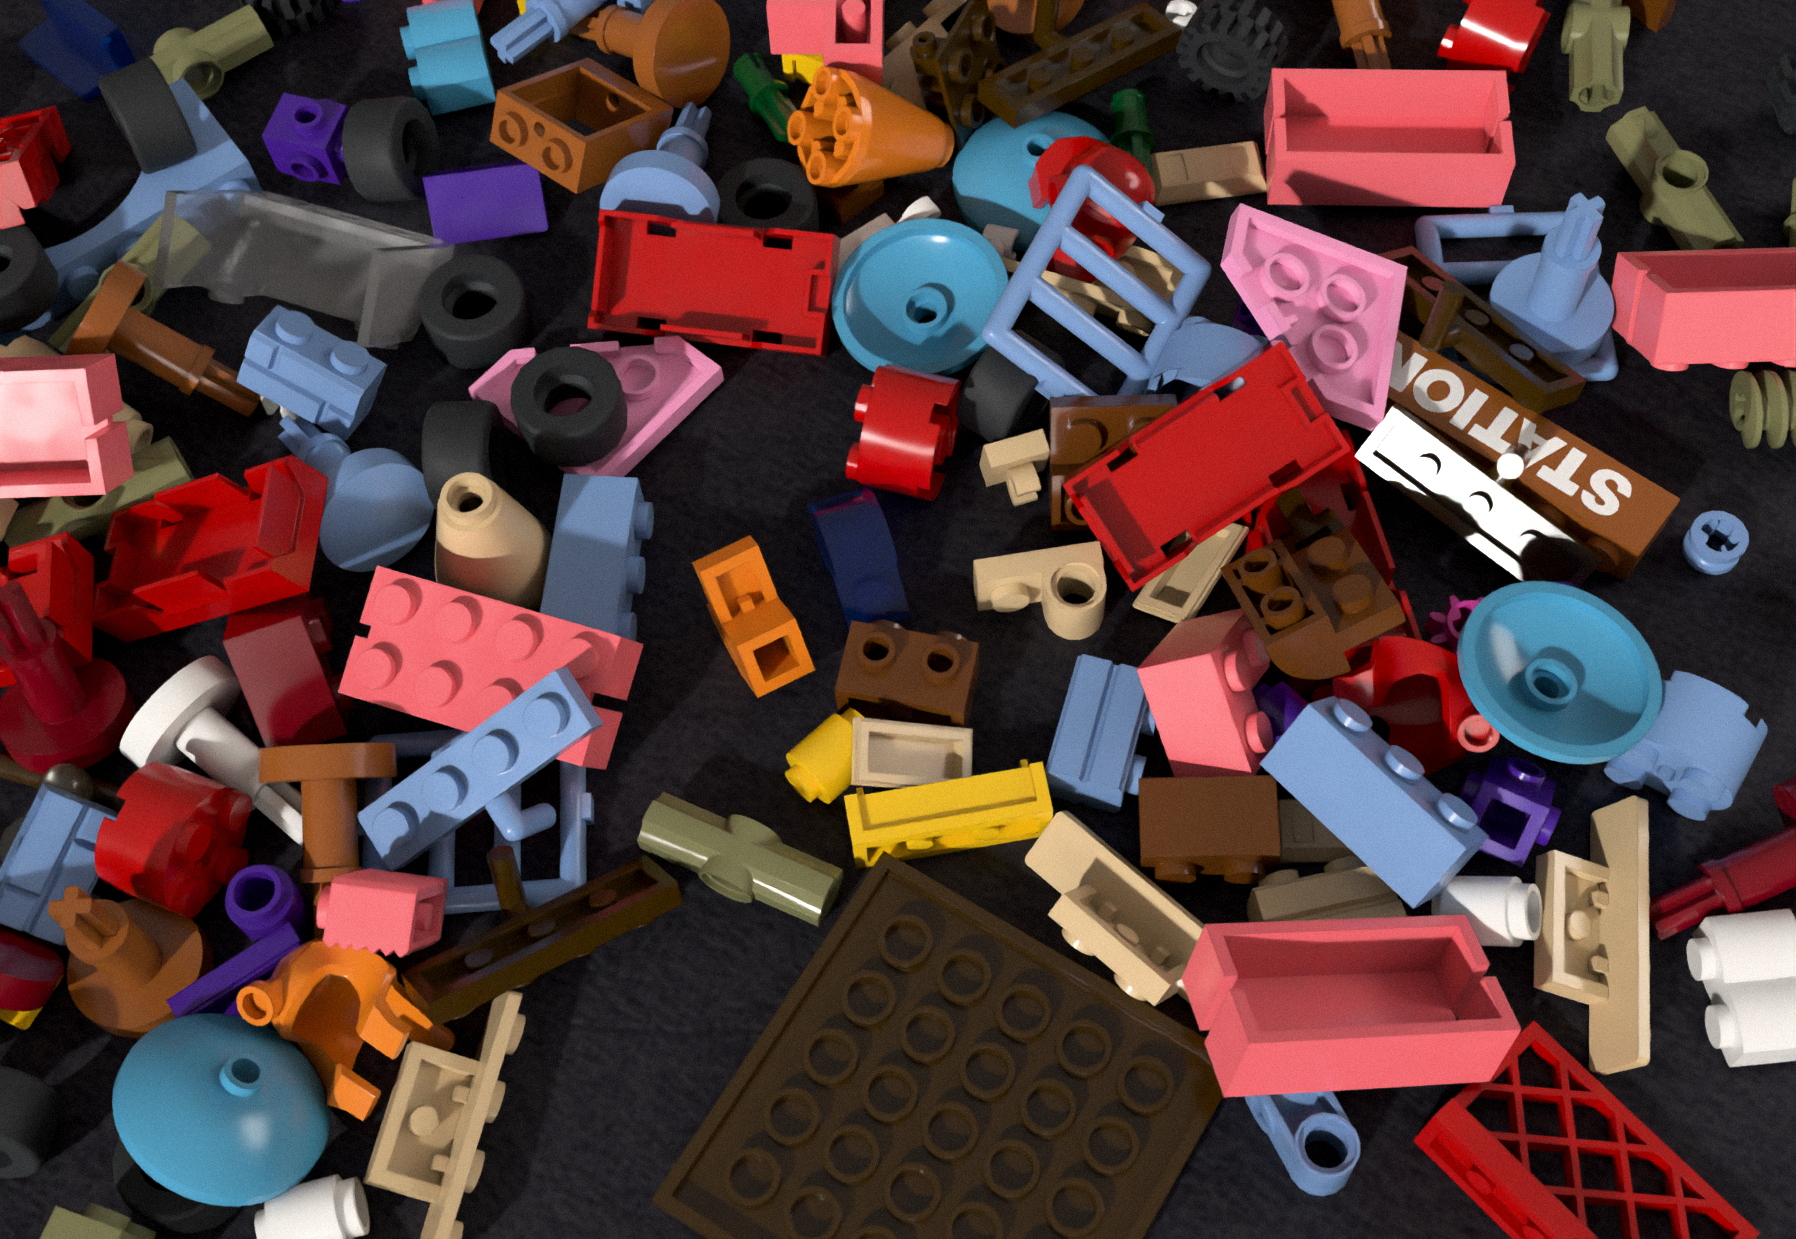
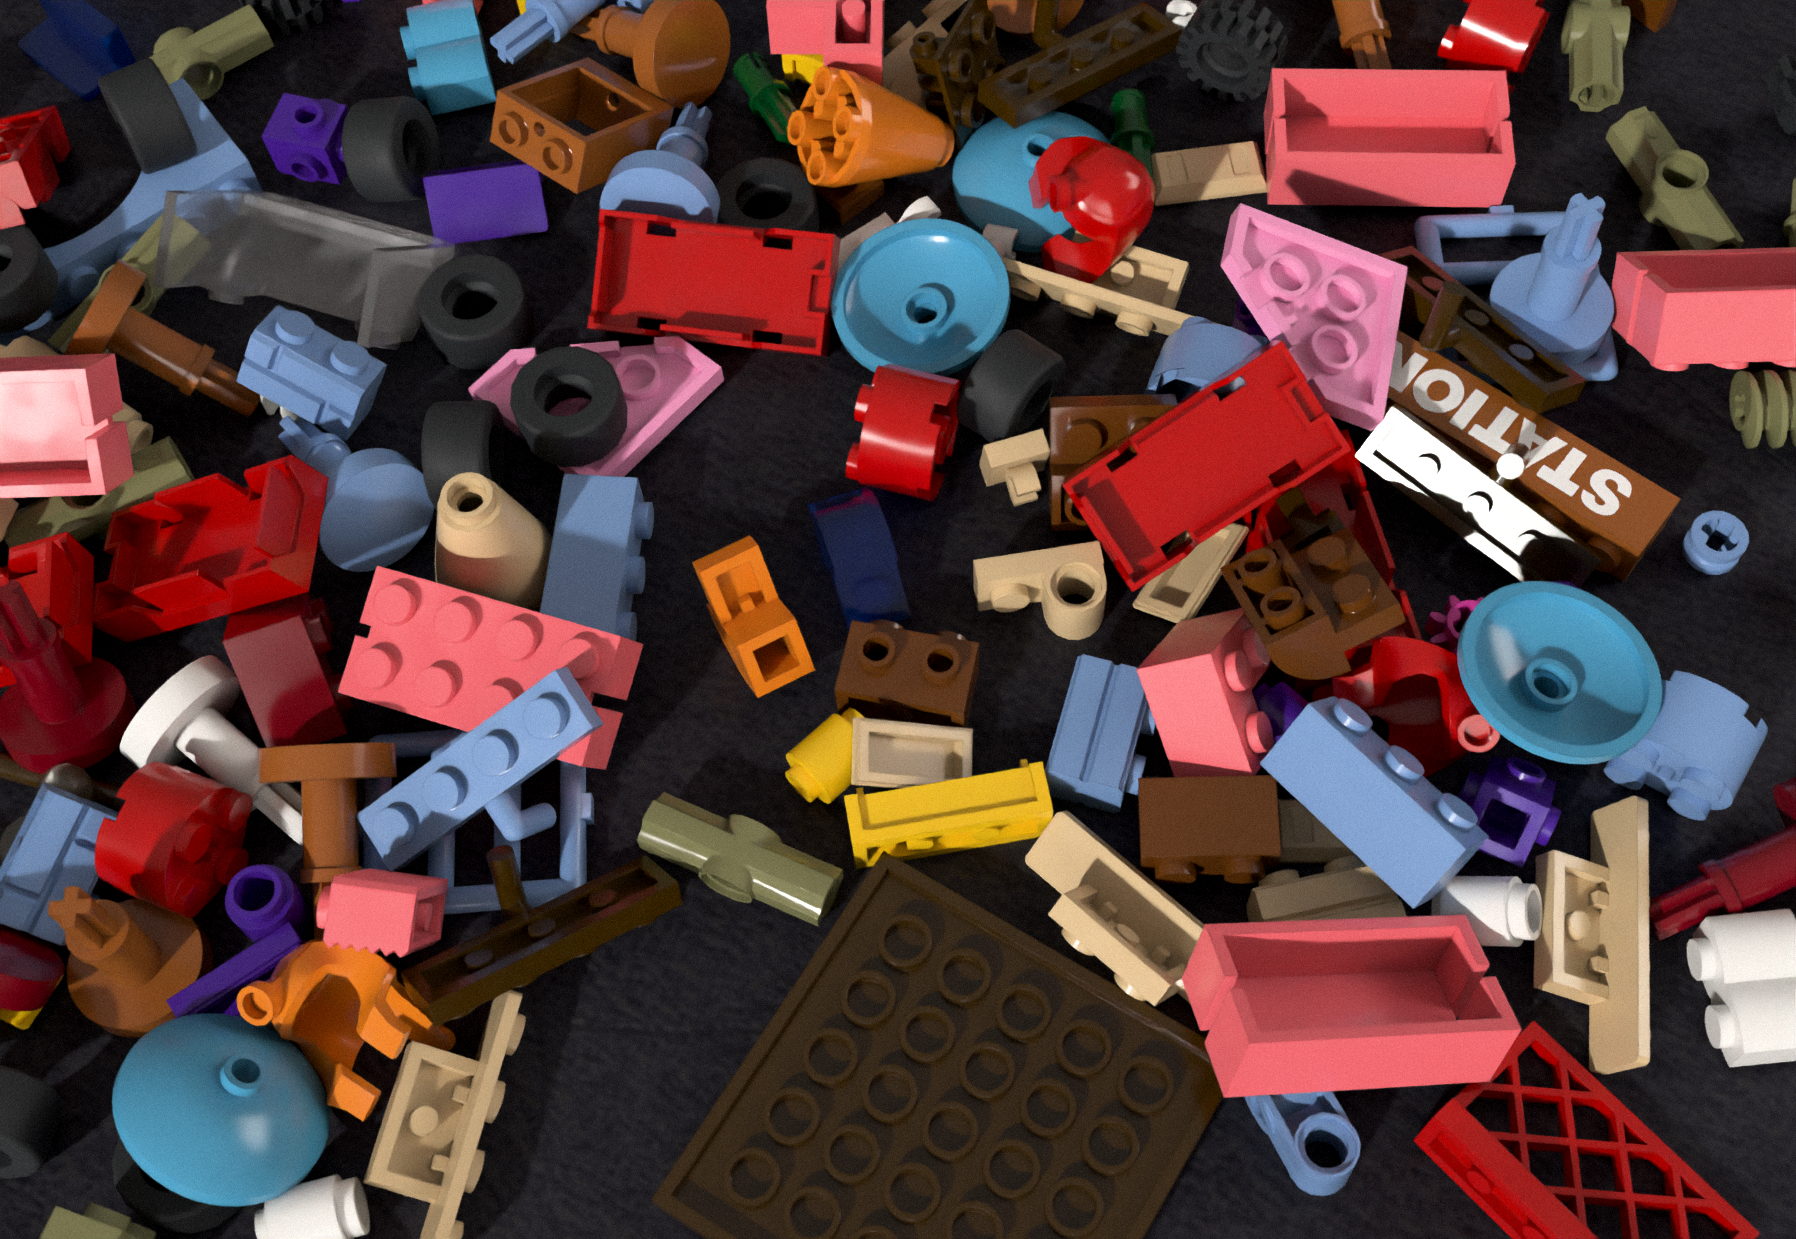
(1028, 284): medium blue bar -> none

